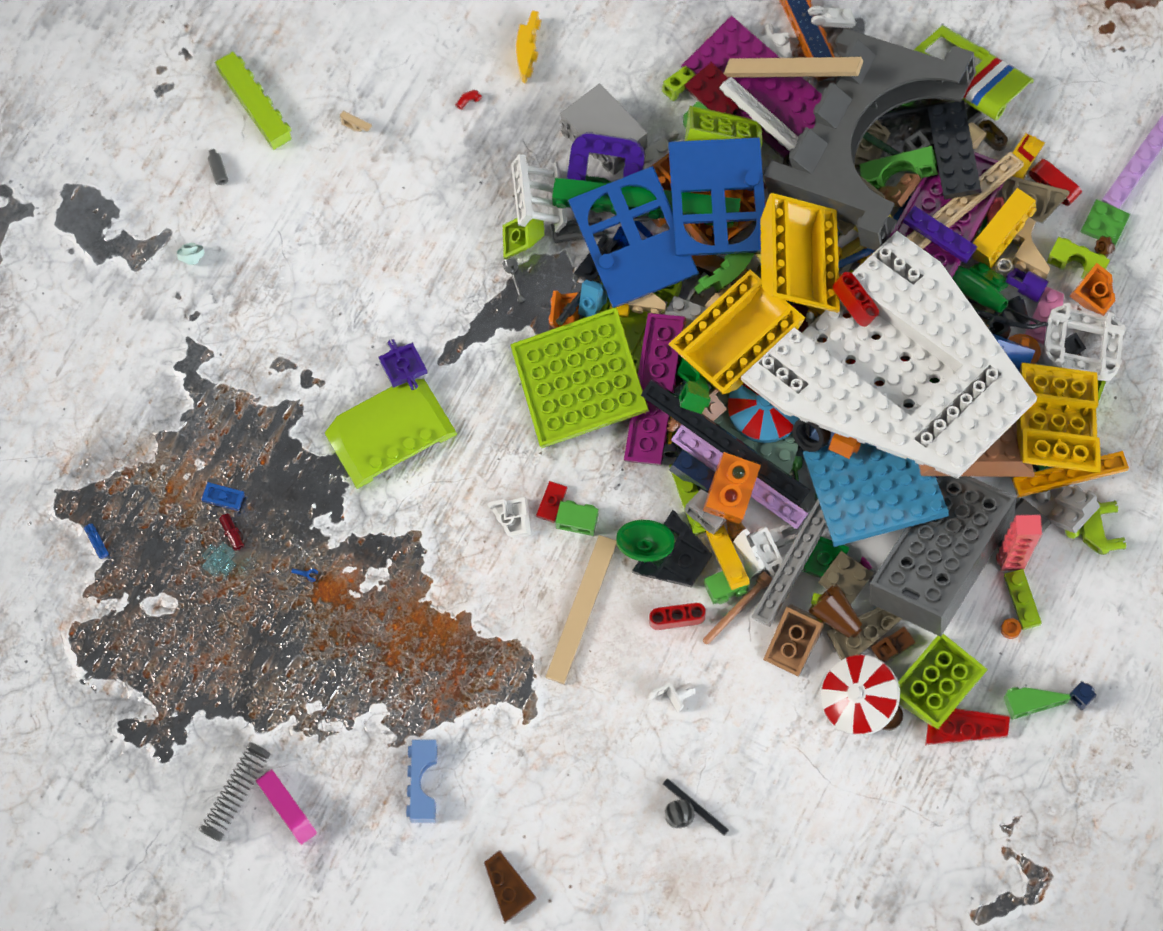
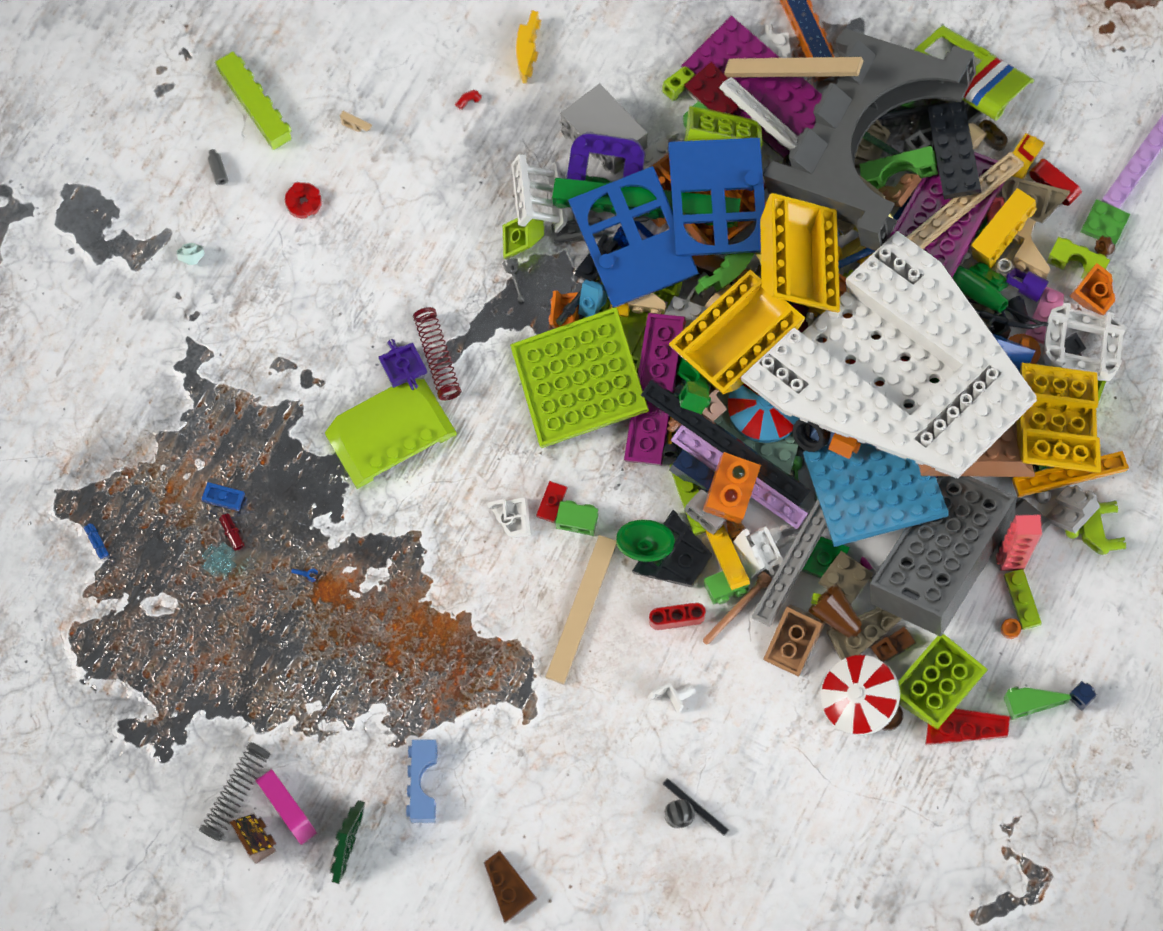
(253, 837): none -> slope
(299, 191): none -> red plate
(346, 841): none -> dark green plate
(432, 316): none -> dark red piece
(832, 17): white hinge -> none
(855, 299): red beam -> none
(940, 234): dark purple plate -> none

